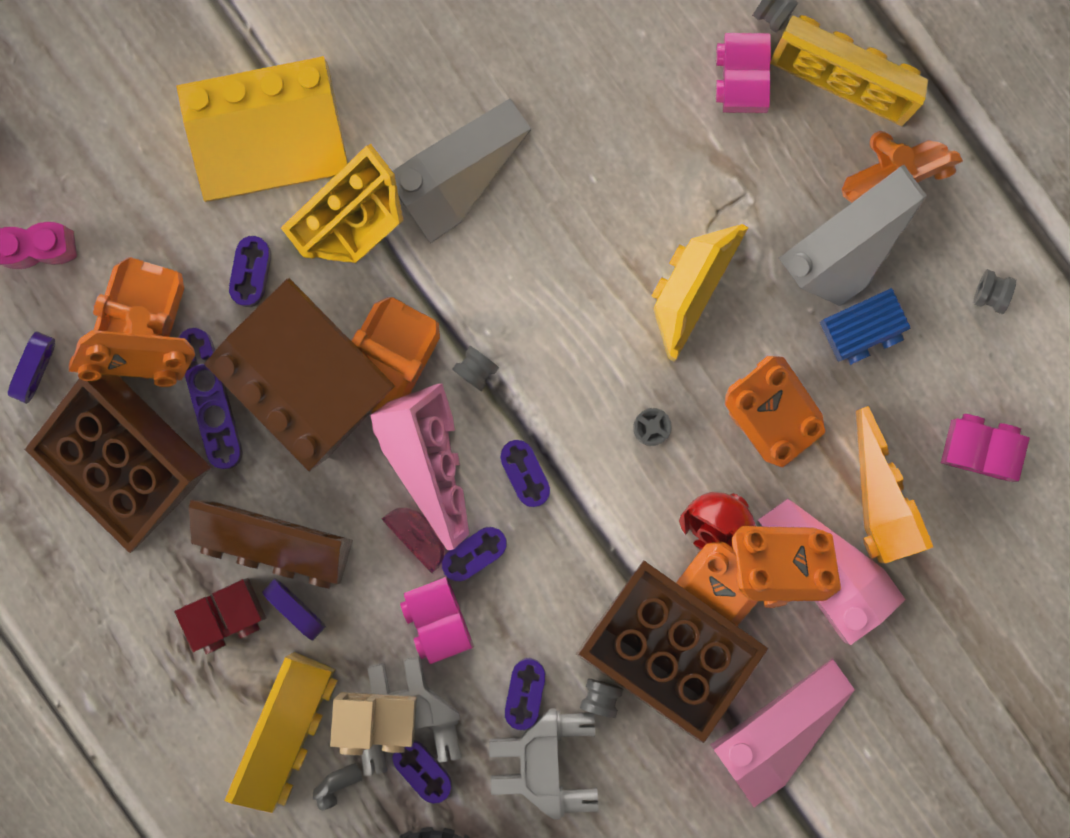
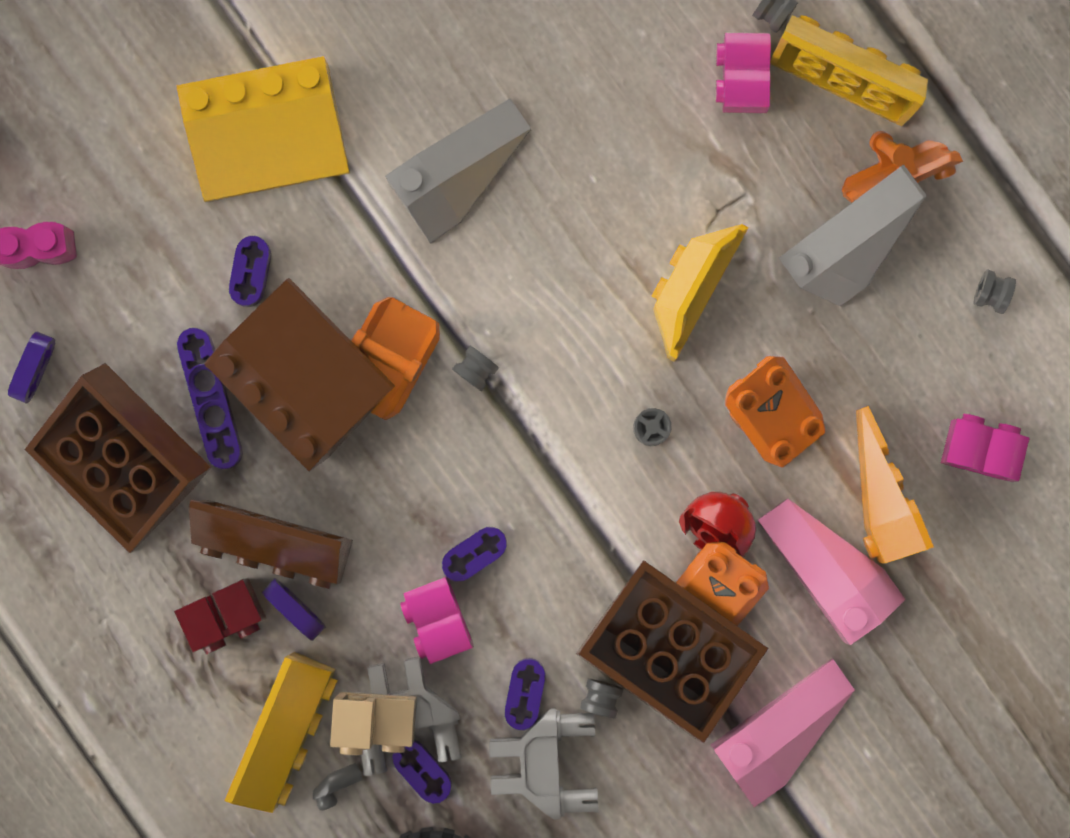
(132, 353): orange shield -> none
(142, 285): orange shield -> none
(348, 212): yellow wedge -> none
(417, 445): bright pink wedge -> none
(417, 536): clear pink plate -> none
(516, 477): dark purple beam -> none
(785, 564): orange shield -> none
(866, 325): blue brick -> none

